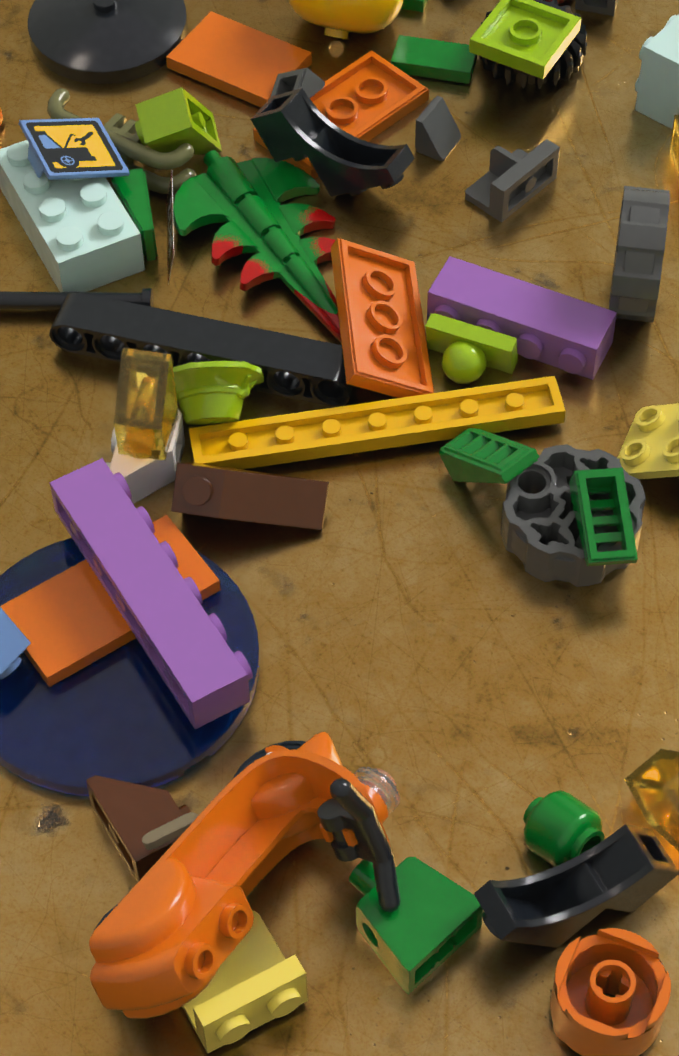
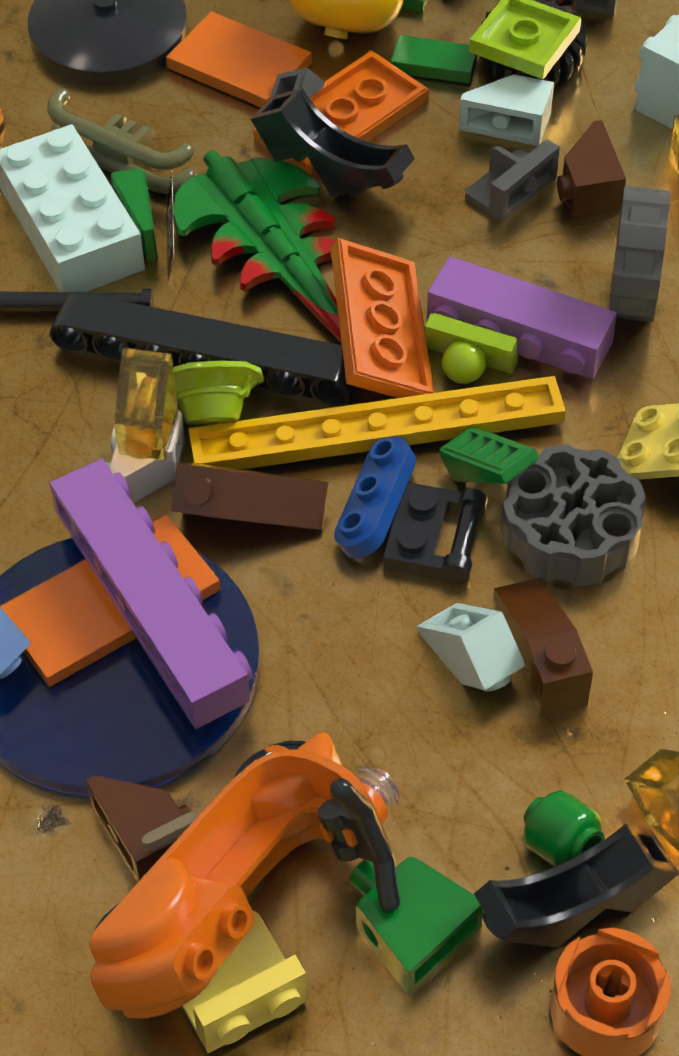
(72, 149): piece -> none
(175, 120): lime slope -> none
(375, 497): none -> blue plate
(419, 528): none -> black plate
(436, 131): dark grey slope -> none
(474, 645): none -> light aqua slope
(508, 109): none -> light aqua slope
(549, 645): none -> reddish brown slope
(592, 174): none -> reddish brown slope
(602, 482): green slope -> none

